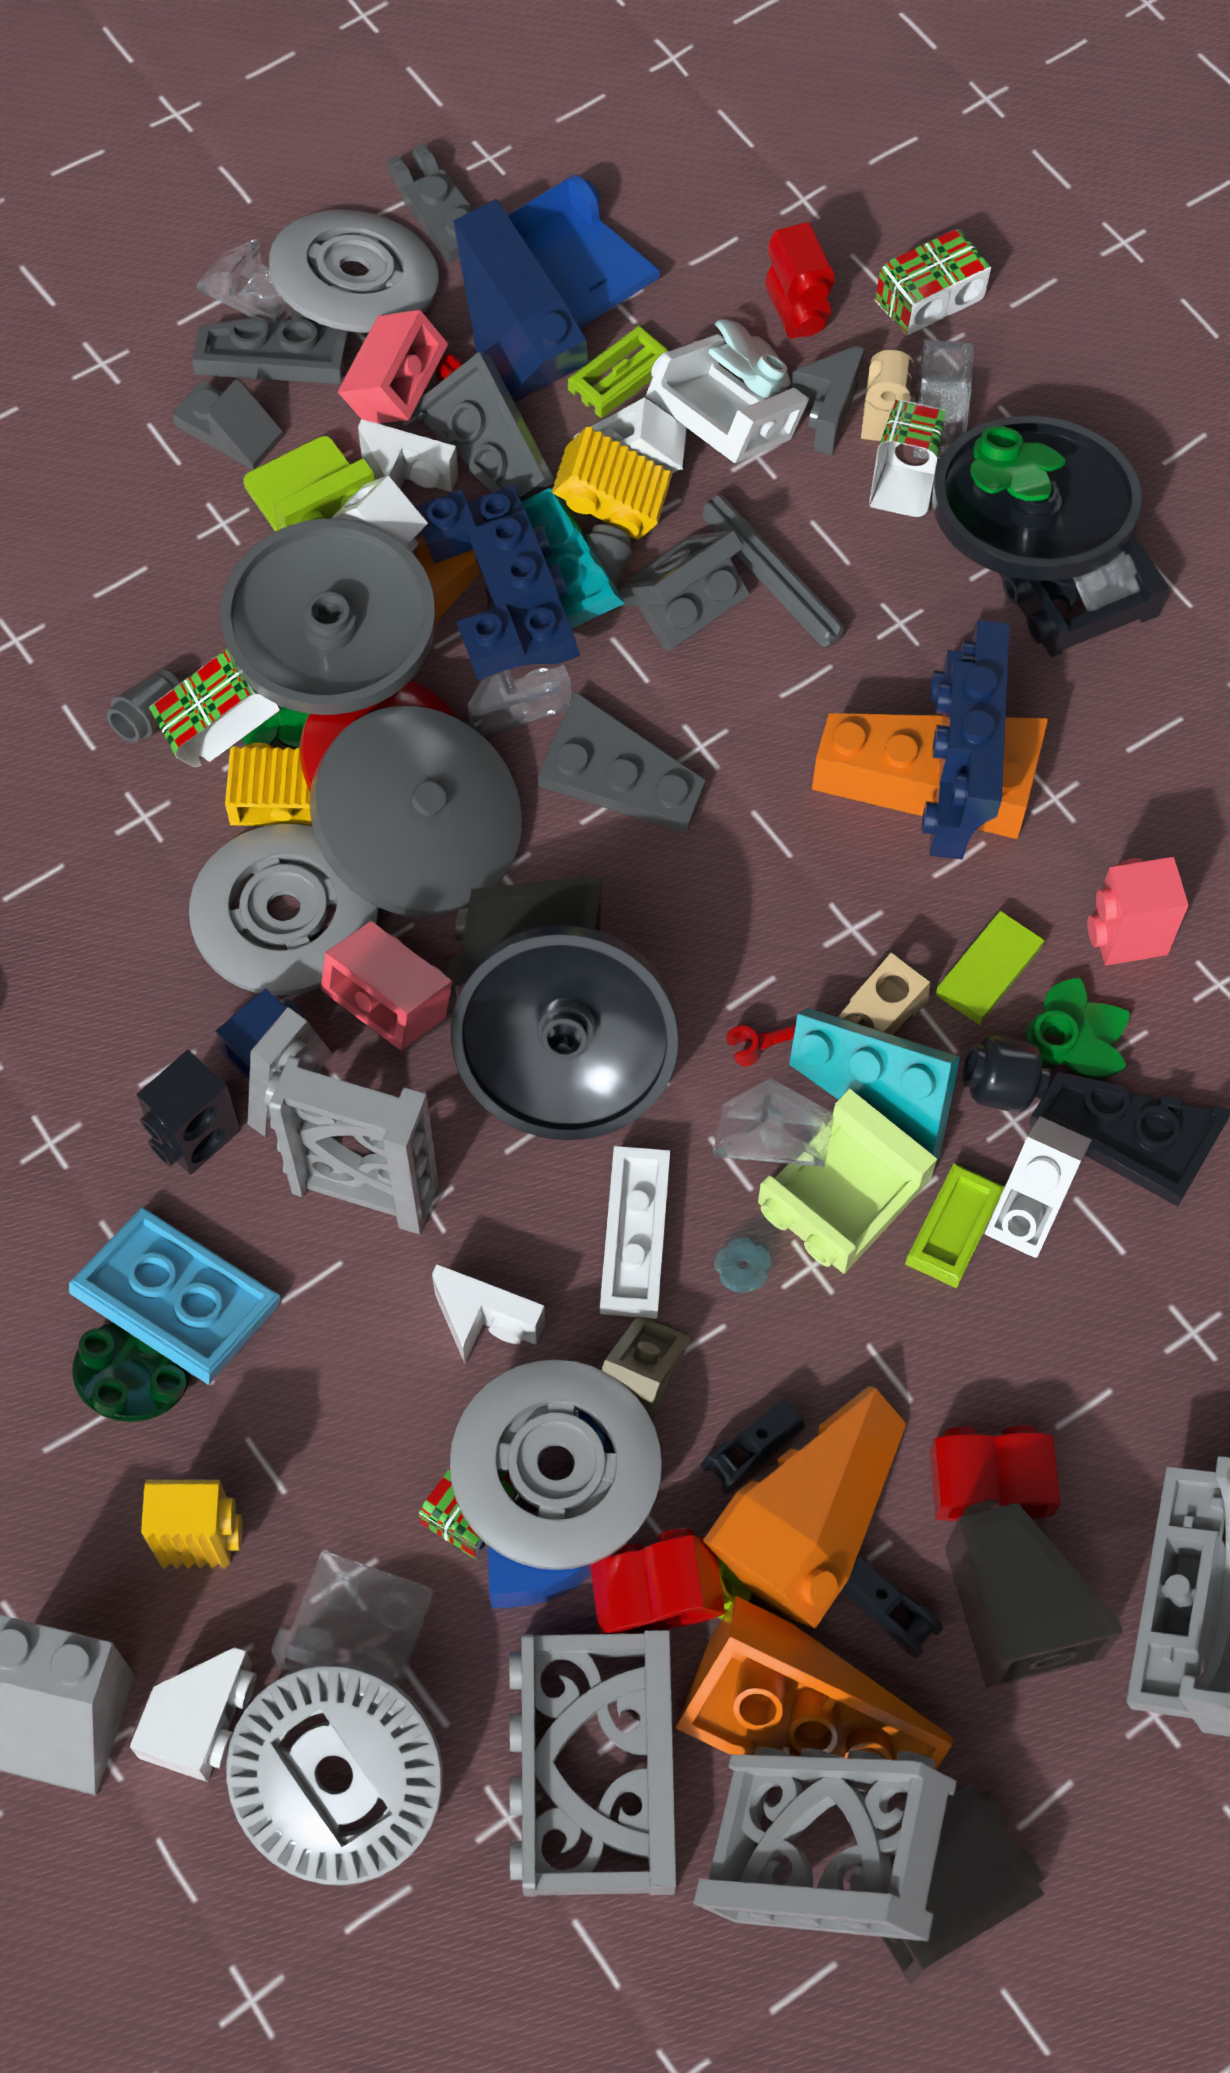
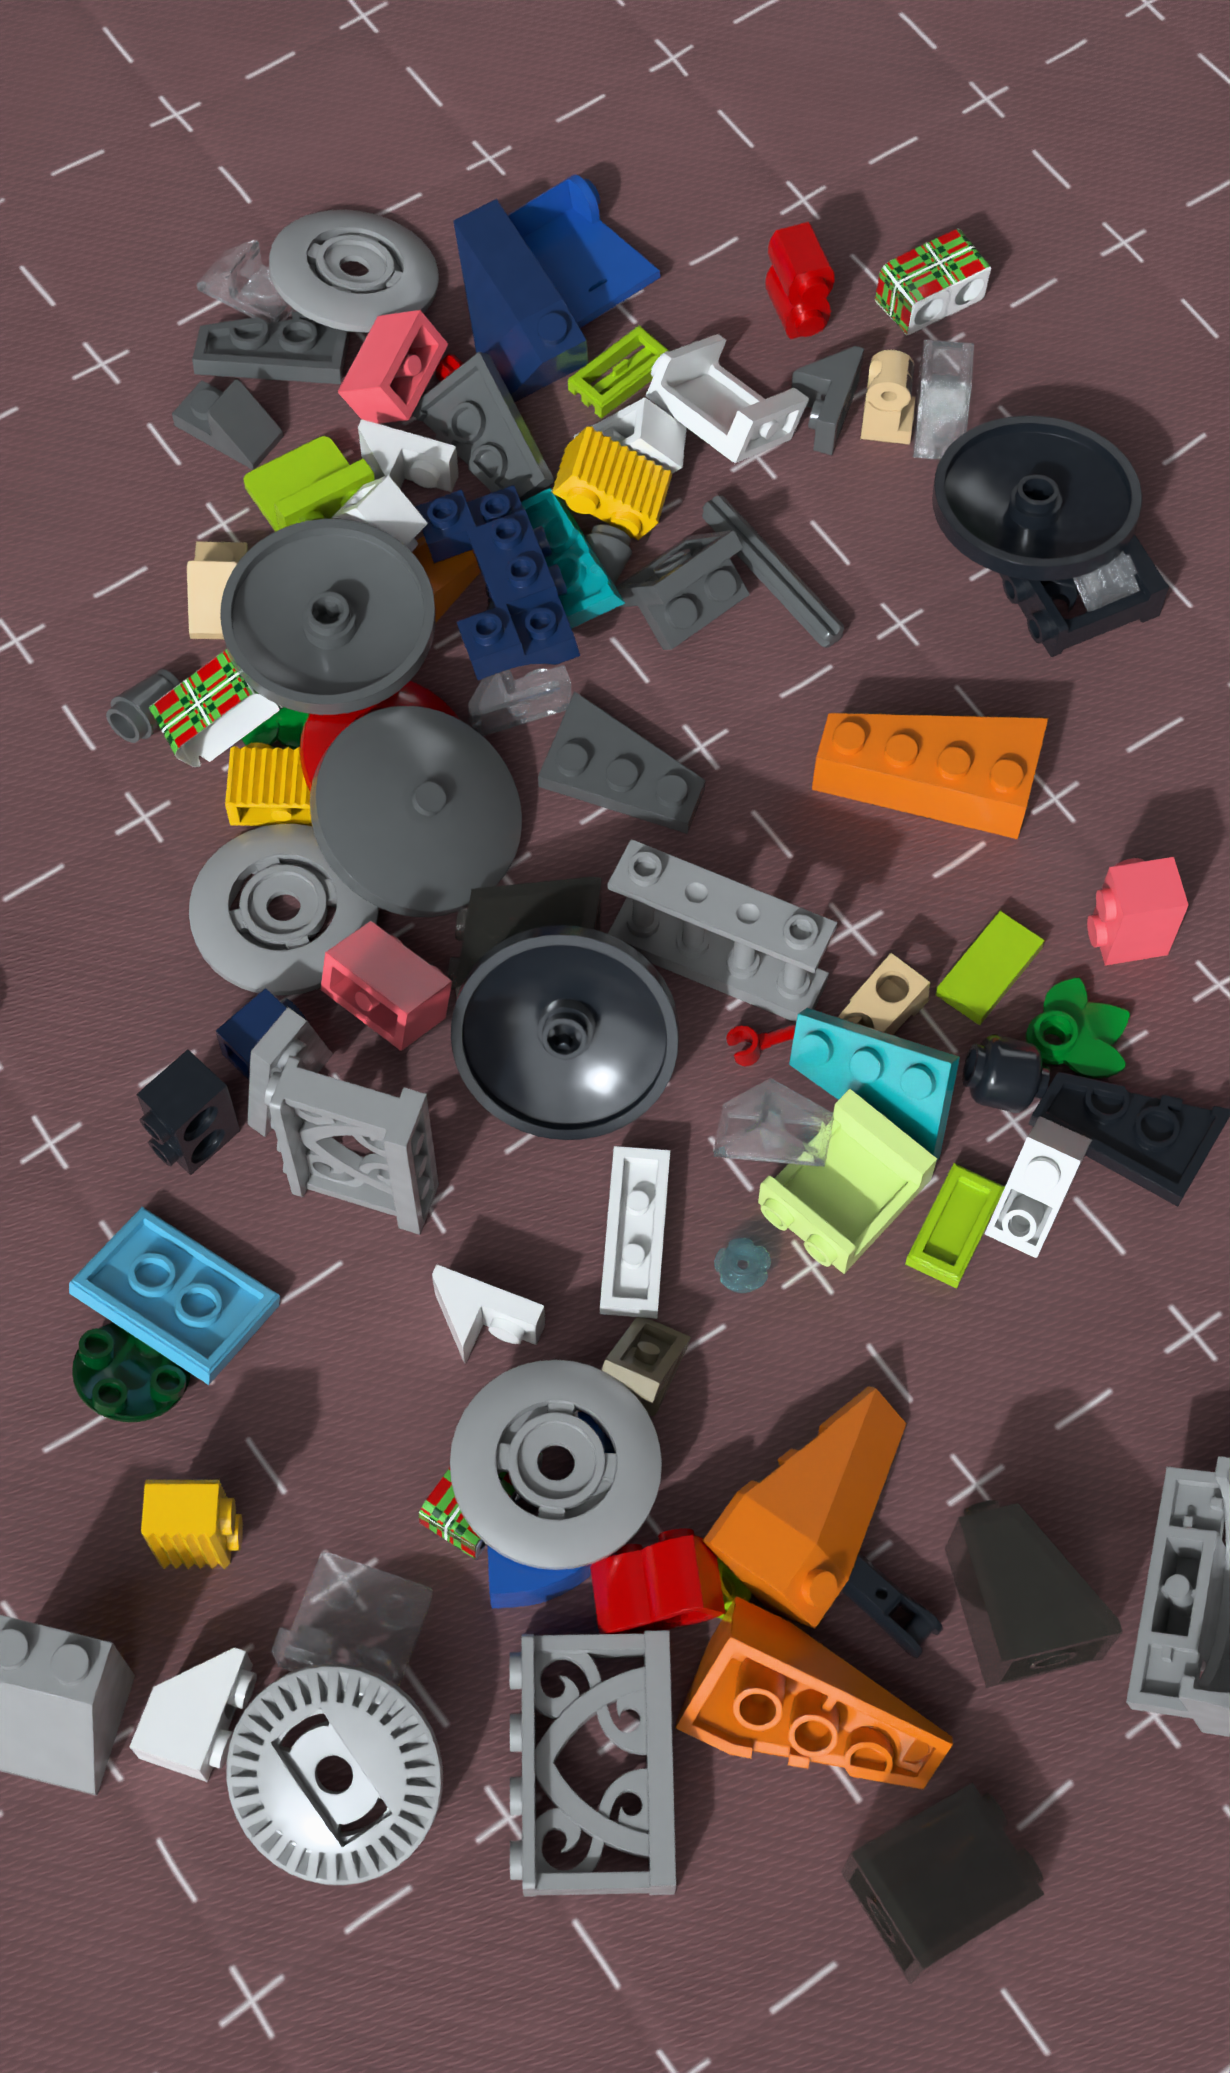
(206, 585): none -> tan slope
(431, 199): dark grey hinge -> none
(720, 931): none -> light grey fence
(751, 359): light aqua plate -> none
(758, 1440): black bar -> none
(882, 1900): light grey fence -> none
(902, 486): piece -> none
(970, 741): dark blue bracket -> none
(1003, 1468): red brick -> none
(1009, 463): green plate -> none

